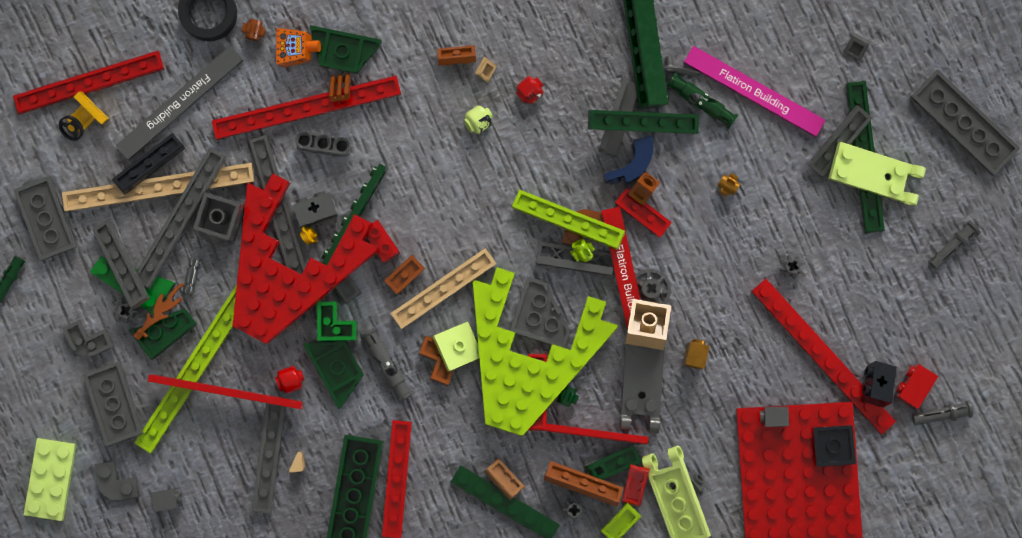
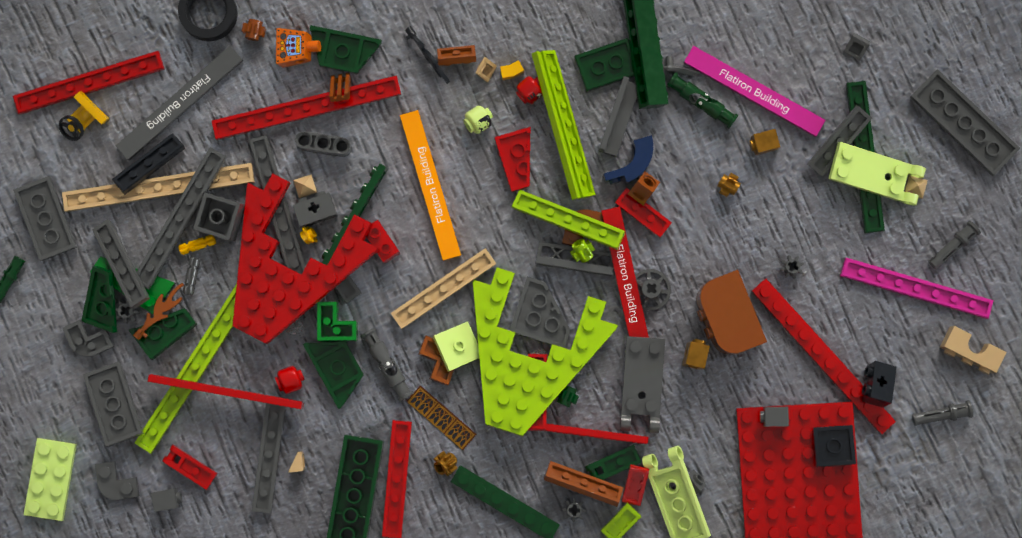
(100, 300): none -> dark green wing
(190, 467): none -> red plate
(197, 244): none -> yellow axle
(305, 186): none -> tan slope
(404, 274): dark orange plate -> none
(429, 57): none -> black piece
(430, 185): none -> light orange tile
(441, 417): none -> sticker
(445, 463): none -> pearl gold gear
(504, 479): medium nougat plate -> none
(512, 70): none -> yellow piece
(515, 157): none -> red wing
(563, 124): none -> lime plate
(605, 65): none -> dark green tile
(643, 122): dark green plate -> none
(648, 324): tan brick -> none
(729, 315): none -> dark orange brick
(764, 142): none -> pearl gold brick
(915, 386): red brick -> none
(916, 186): none -> tan slope
(916, 288): none -> dark pink tile
(956, 344): none -> tan arch

